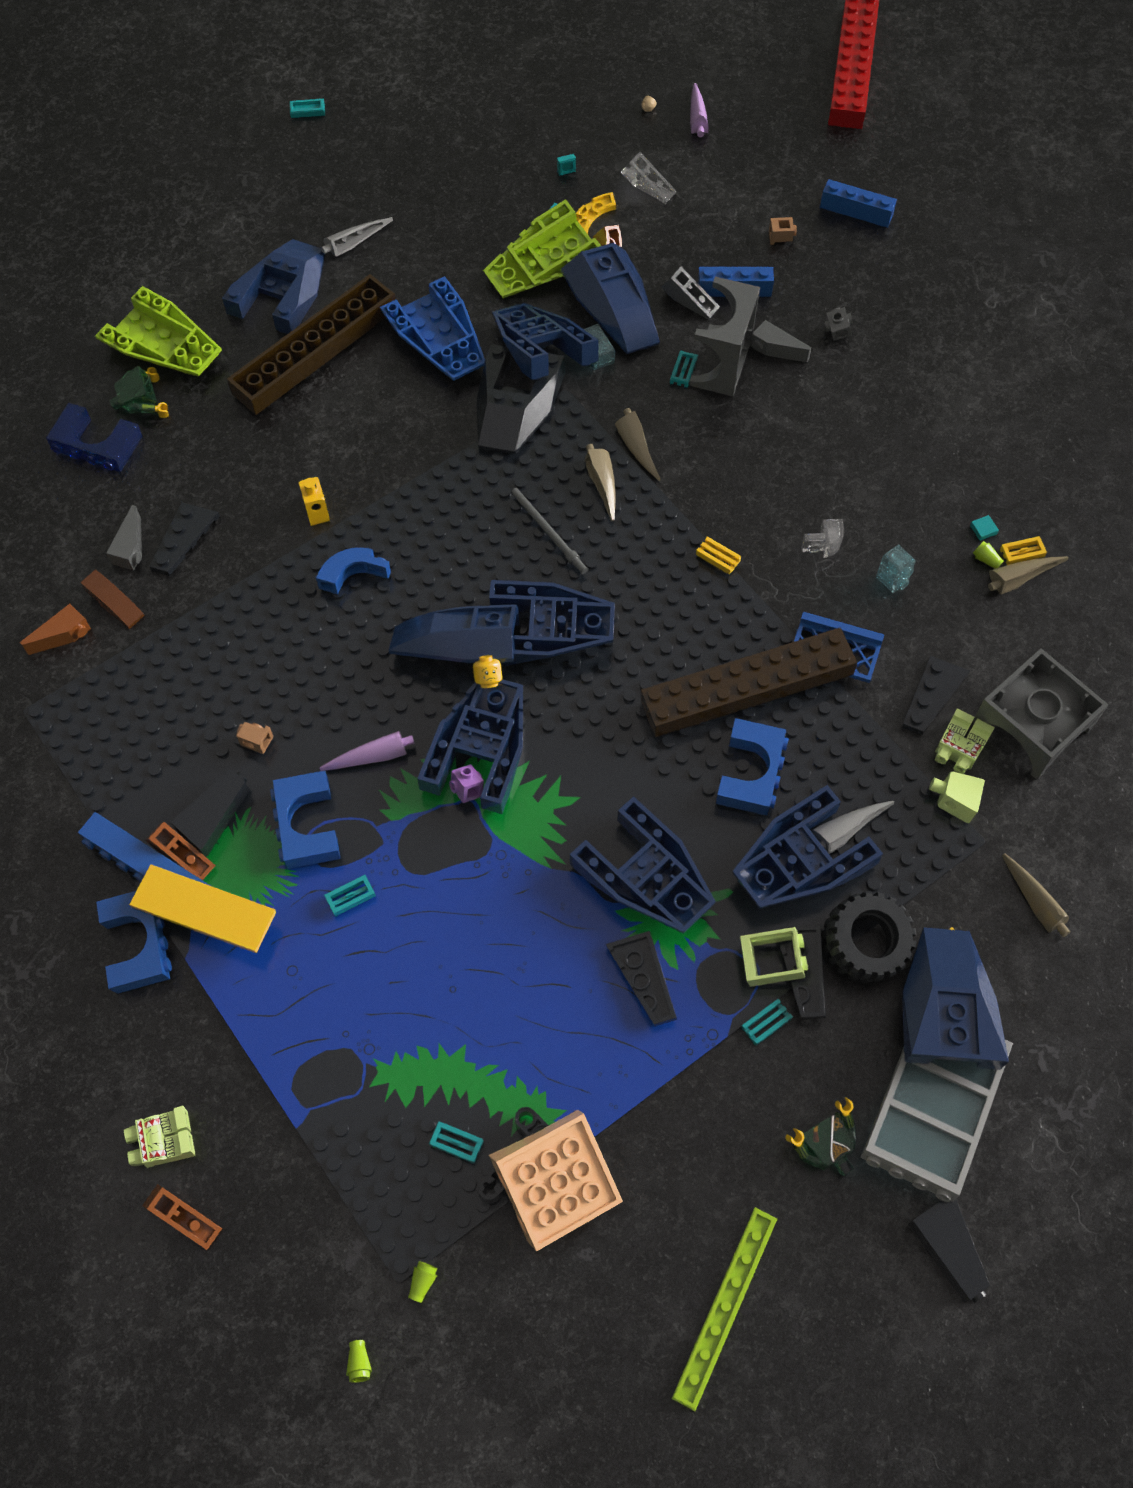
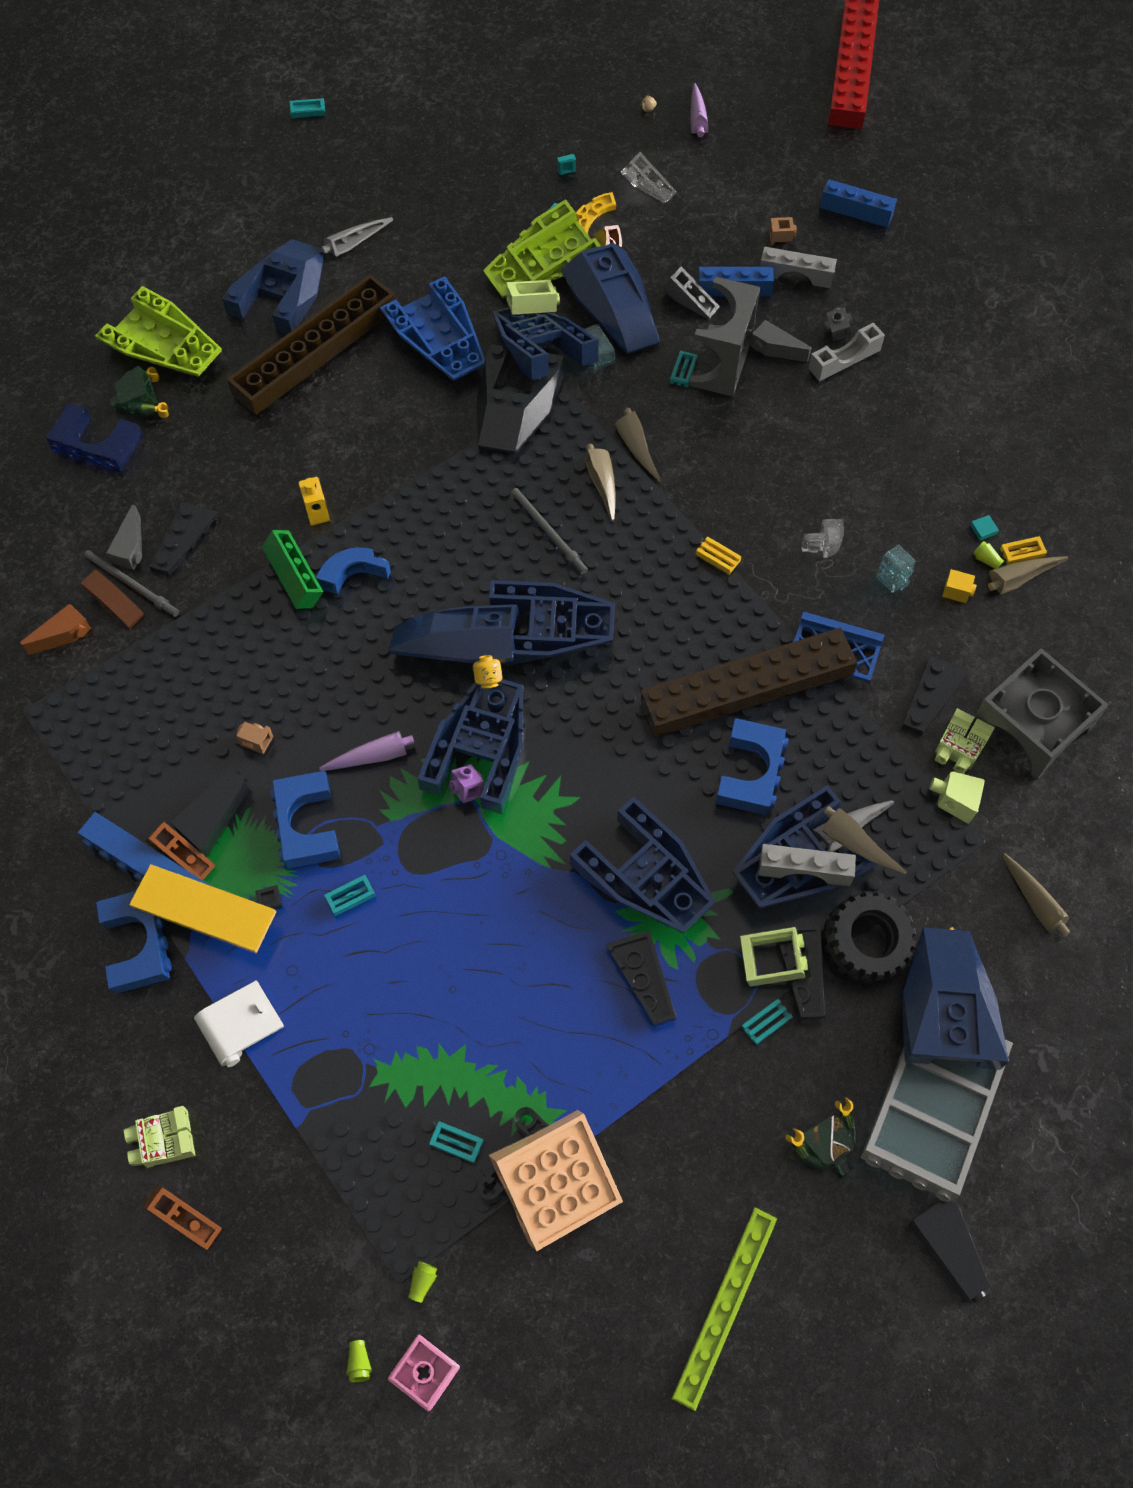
(159, 601): none -> dark grey bar
(237, 1024): none -> white door
(269, 897): none -> black tile
(292, 569): none -> green brick
(406, 1374): none -> bright pink brick
(532, 297): none -> yellowish green window
(784, 861): none -> light grey arch
(816, 268): none -> light grey arch
(850, 835): none -> dark tan piece
(864, 344): none -> light grey arch
(959, 586): none -> yellow brick

